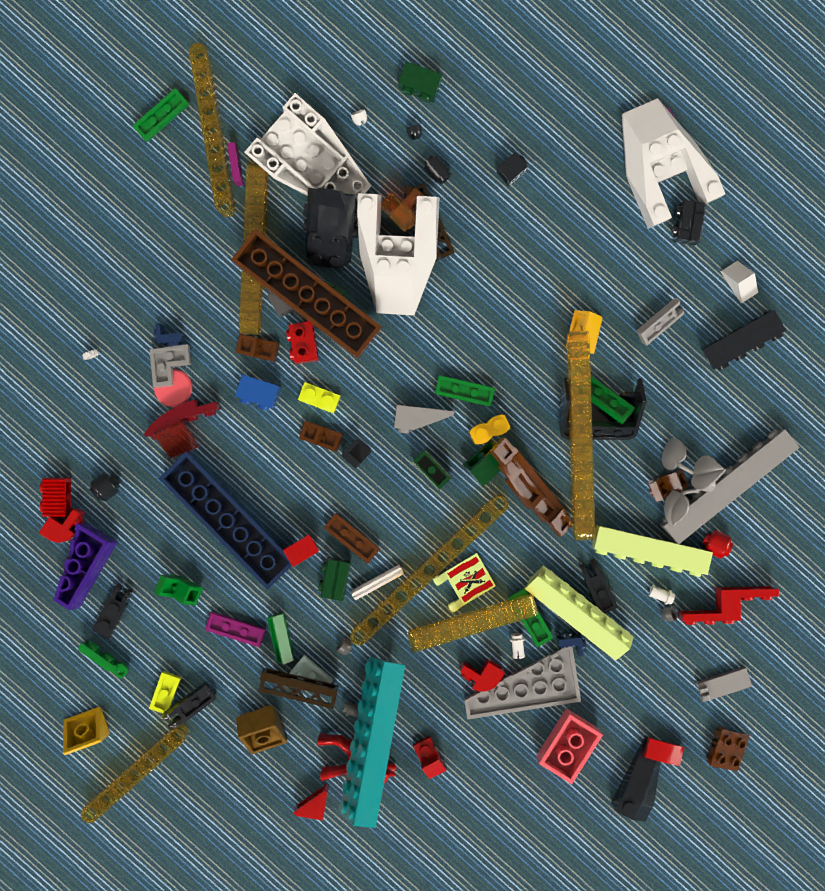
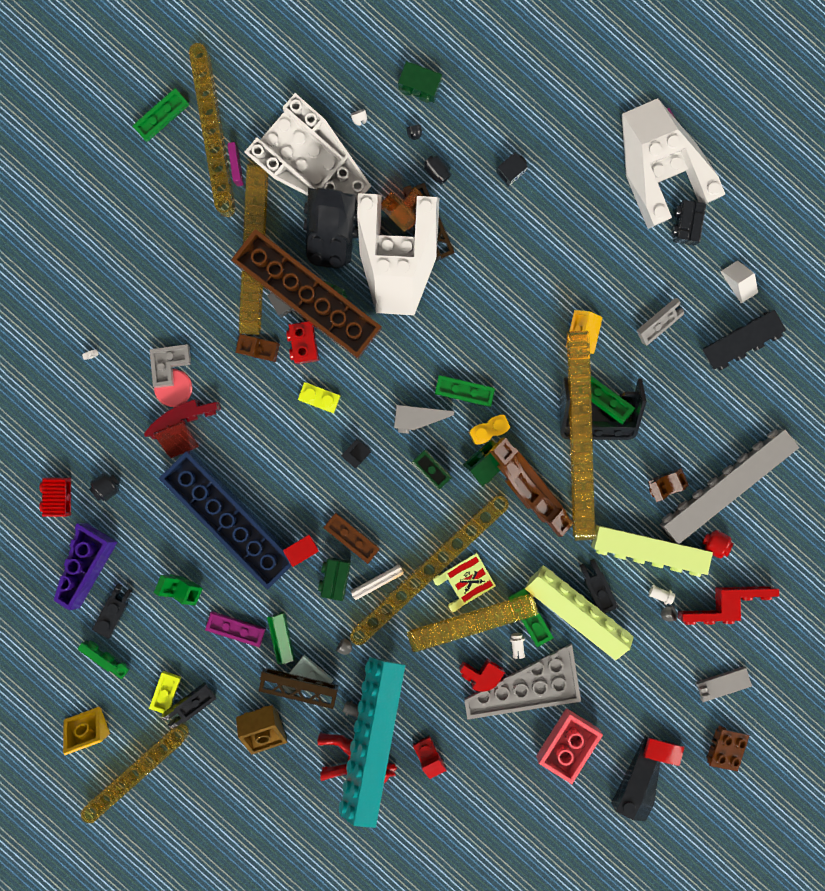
(59, 530): red brick -> none
(171, 339): dark blue bracket -> none
(257, 391): blue brick -> none
(314, 805): red slope -> none
(321, 436): reddish brown slope -> none
(568, 639): dark blue bracket -> none
(704, 478): light grey plant -> none

